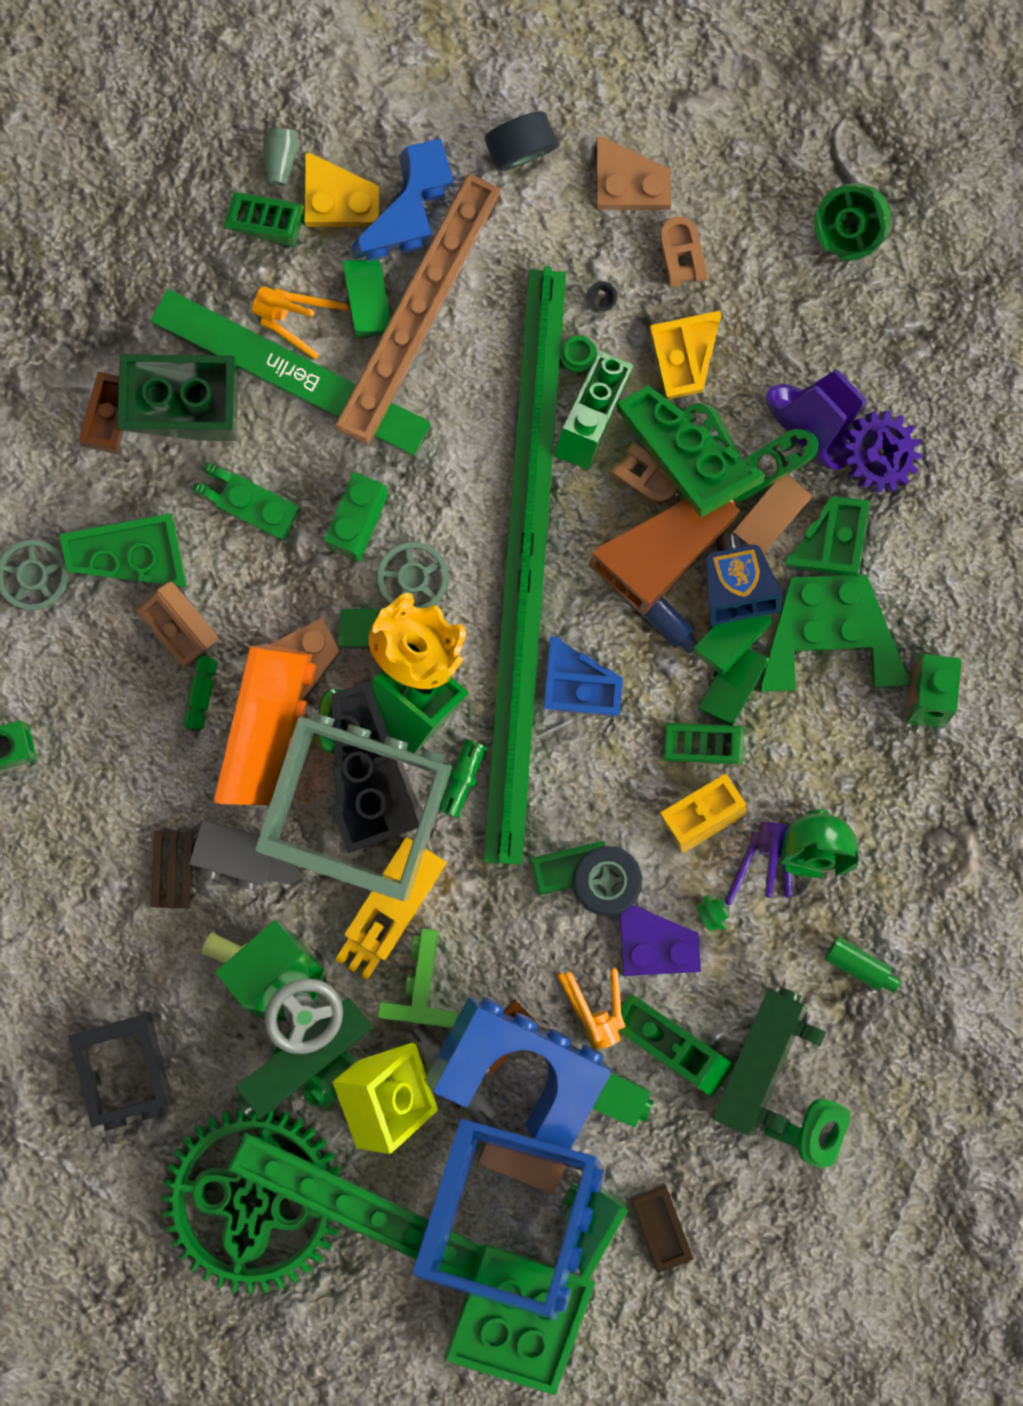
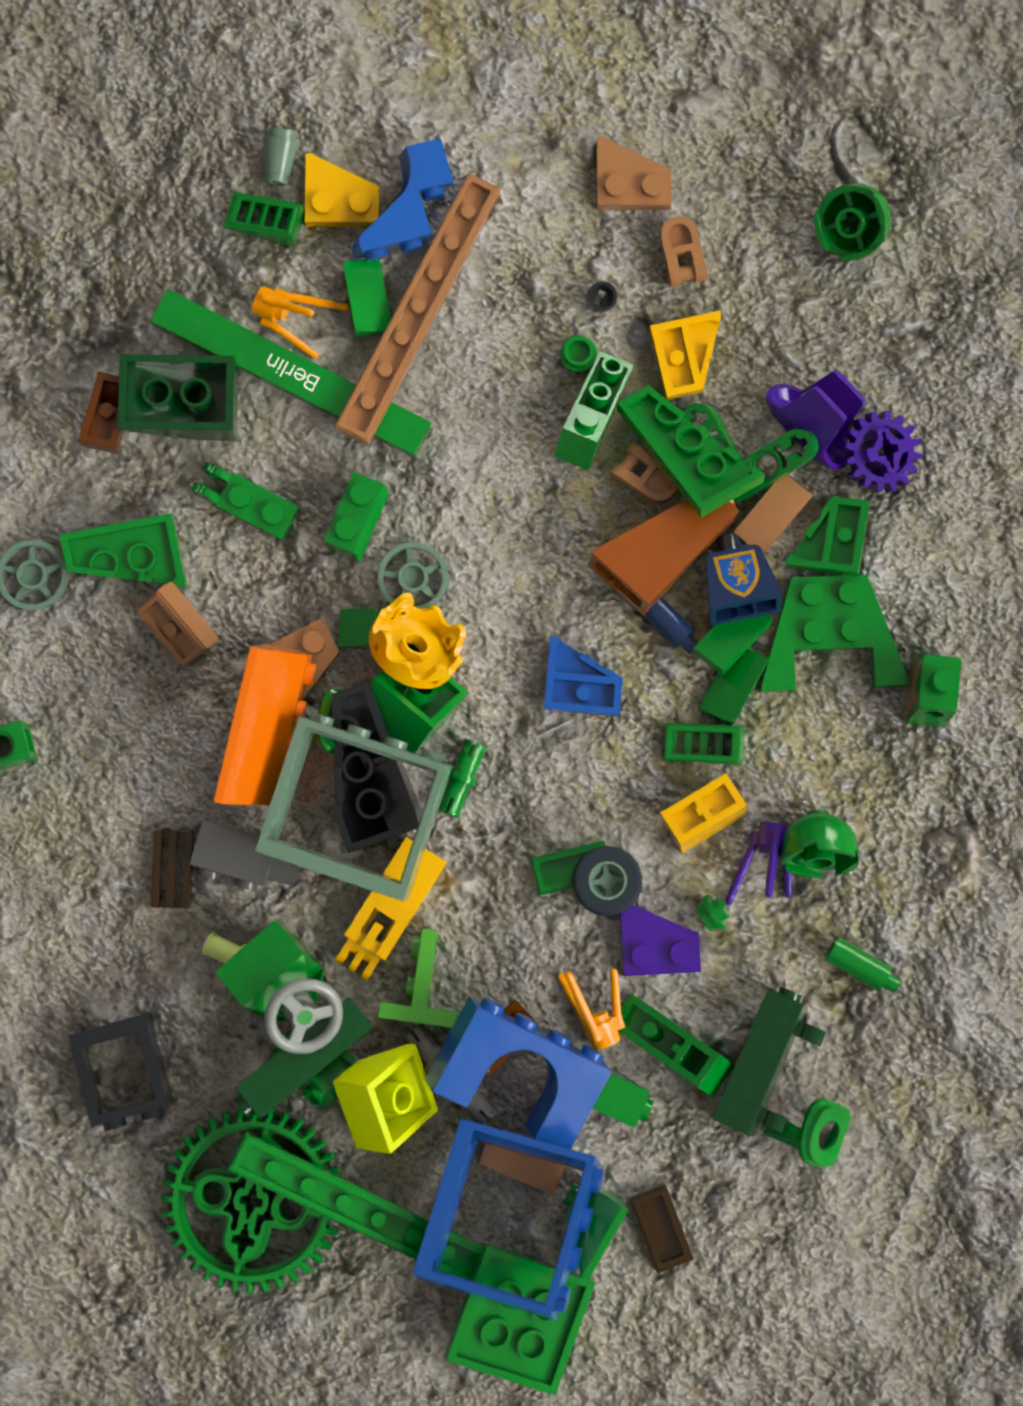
(200, 693): green axle -> none
(520, 140): black wheel -> none
(523, 608): green piece -> none

